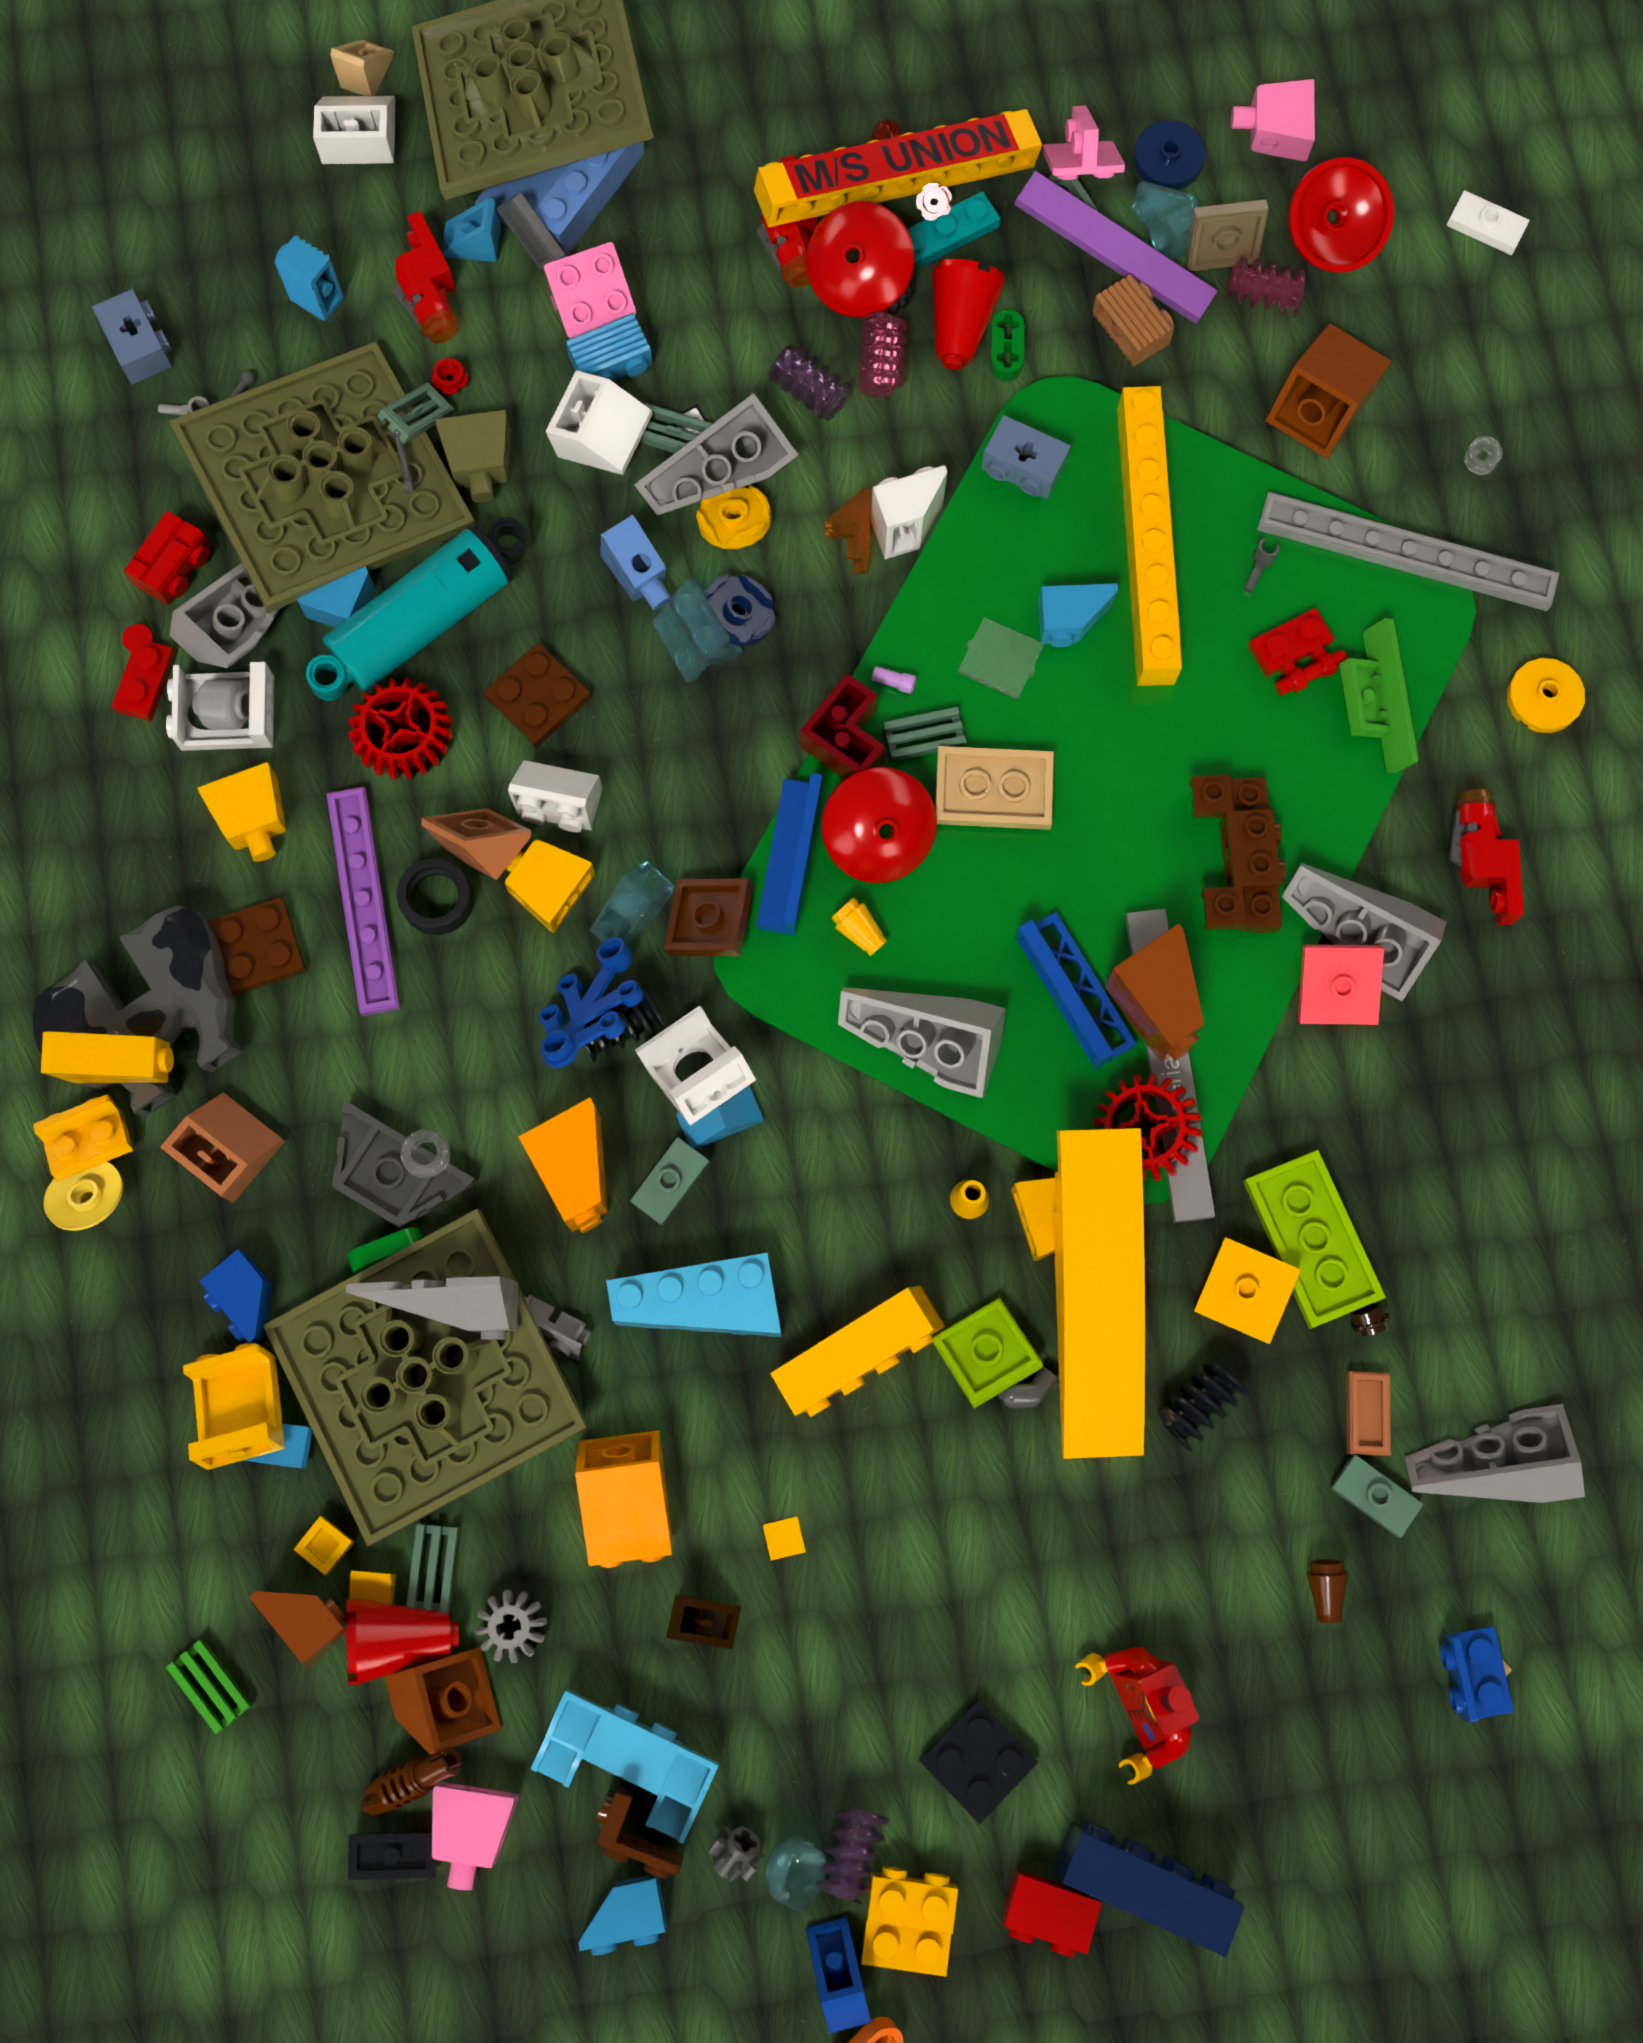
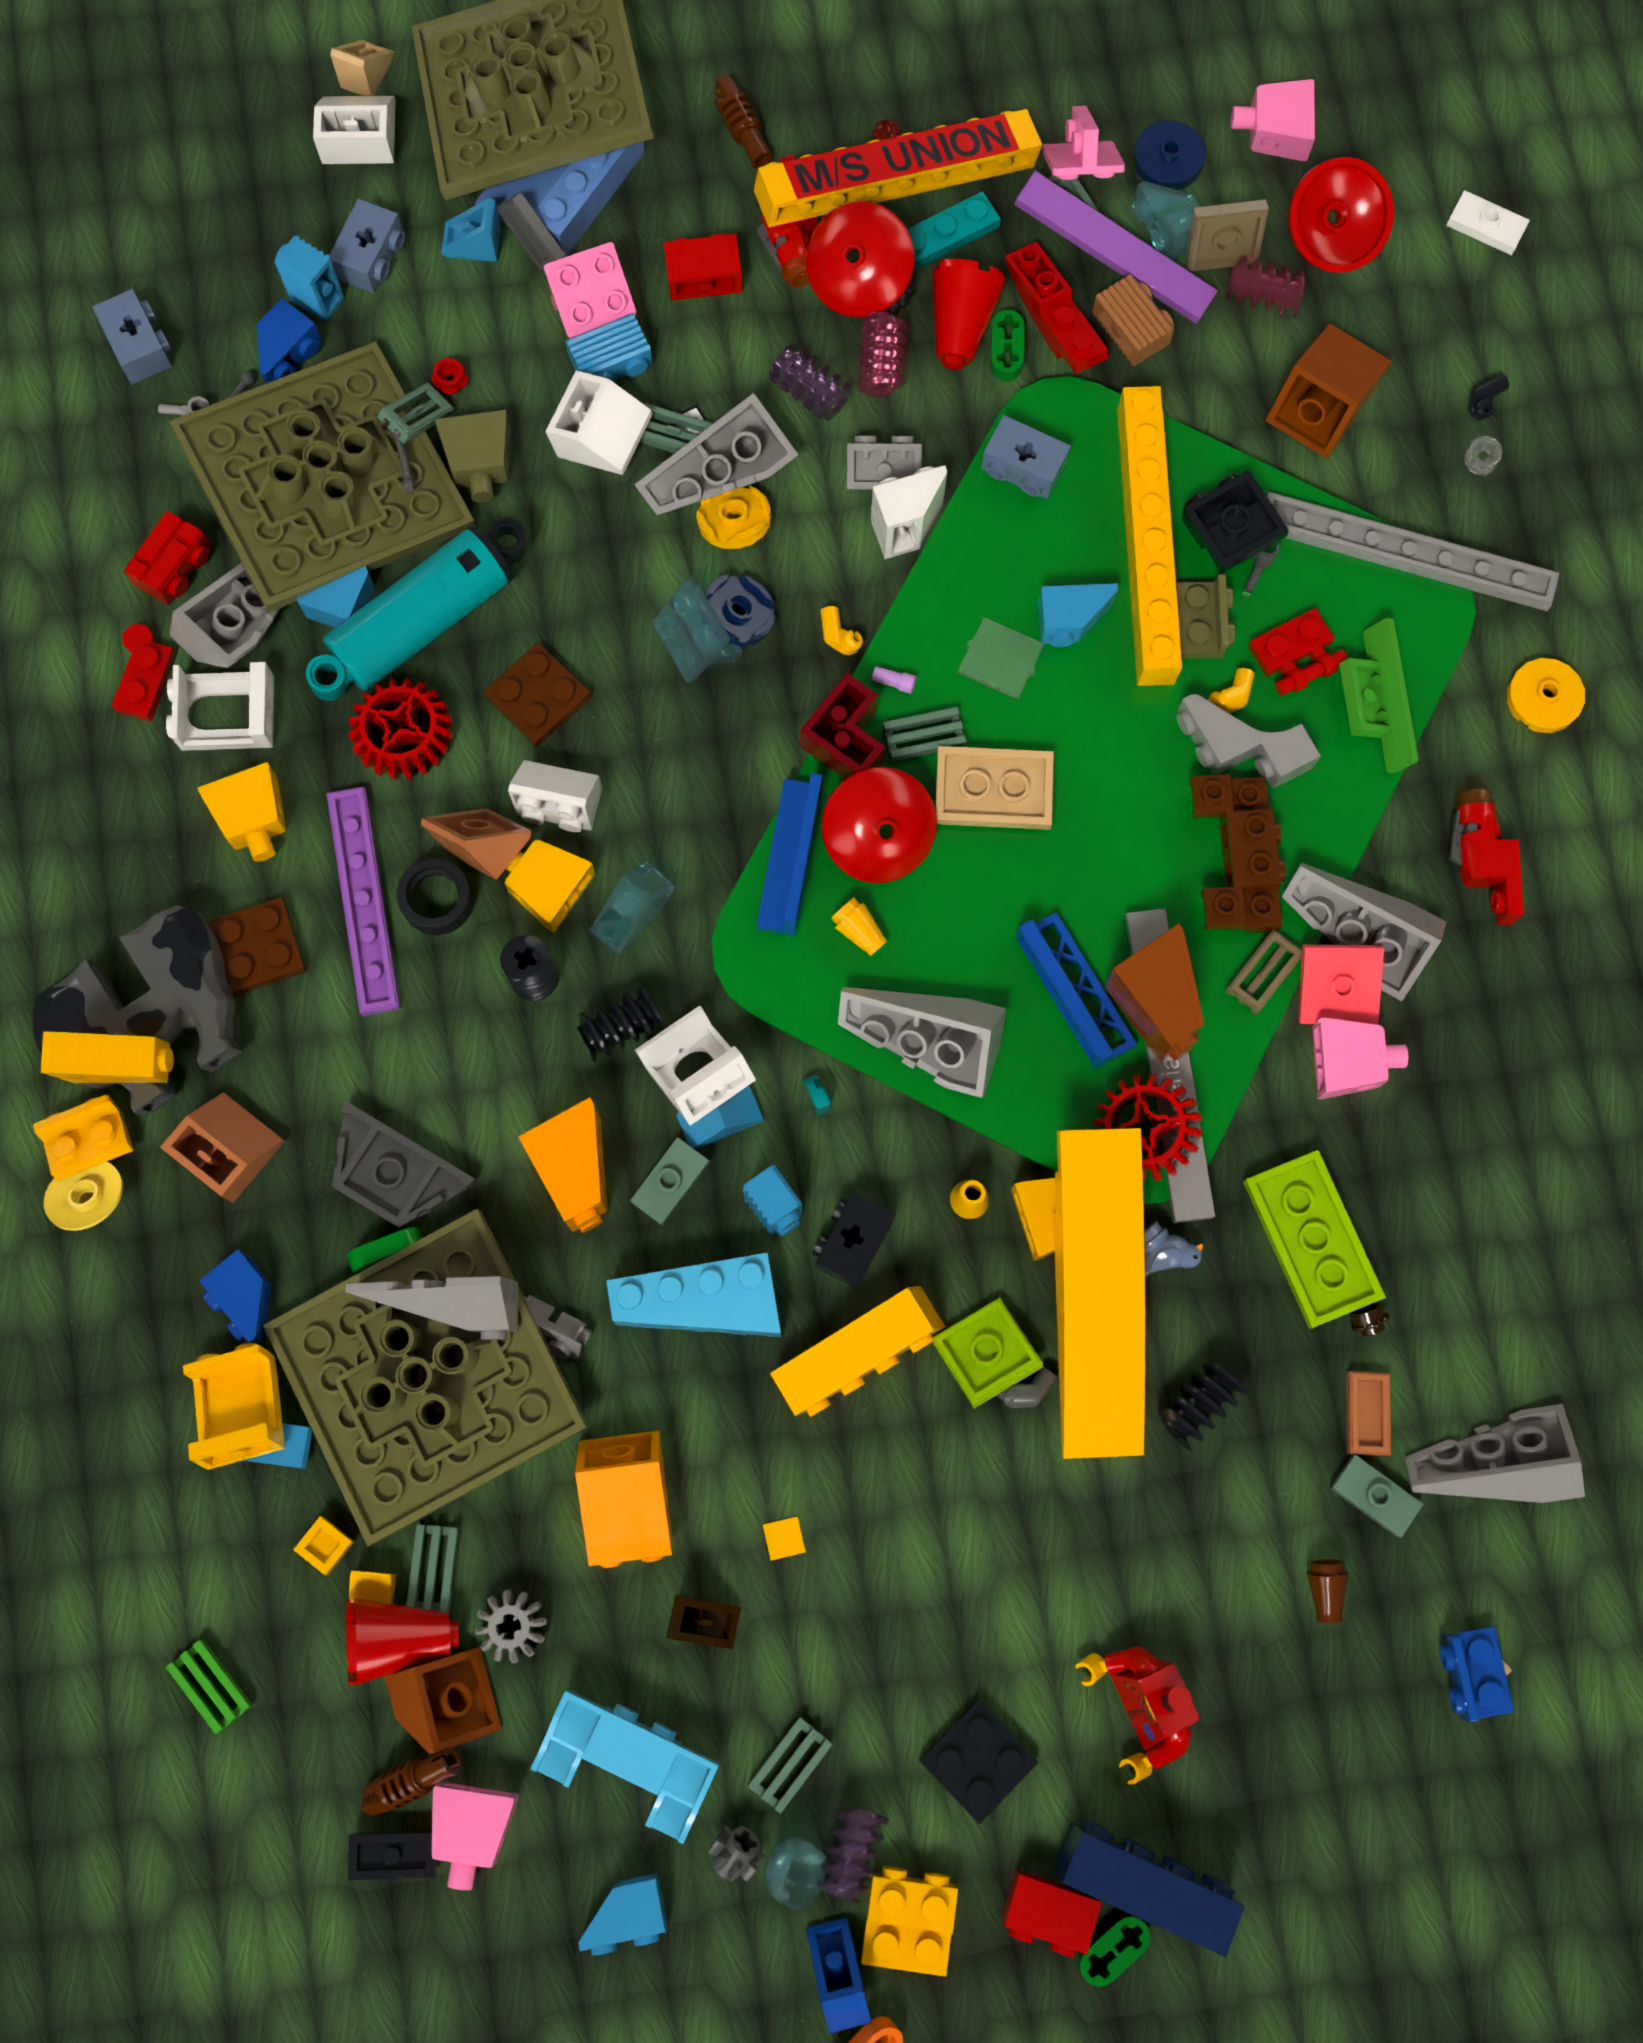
(222, 704): light grey head -> none
(285, 341): none -> blue slope
(302, 1622): dark orange slope -> none
(367, 246): none -> sand blue brick
(424, 283): red plate -> none
(437, 1165): clear piece -> none
(529, 967): none -> black piece
(561, 1045): blue plant -> none
(622, 1845): reddish brown bracket -> none
(628, 550): medium blue torso -> none
(703, 266): none -> red brick
(708, 917): reddish brown plate -> none
(741, 121): none -> reddish brown hinge
(768, 1794): none -> sand green tile
(773, 1202): none -> dark azure brick
(817, 1095): none -> teal tile
(837, 637): none -> yellow arm
(853, 524): clear orange slope -> none
(872, 1224): none -> black brick
(873, 462): none -> light grey bracket
(924, 198): plate -> none
(1052, 308): none -> red slope
(1121, 1957): none -> green beam
(1168, 1251): none -> sand blue animal
(1204, 618): none -> olive bracket
(1226, 742): none -> light grey arch
(1233, 521): none -> black plate
(1237, 695): none -> yellow arm
(1245, 997): none -> dark tan tile
(1247, 1290): yellow plate -> none
(1352, 1057): none -> bright pink torso
(1482, 394): none -> black arm

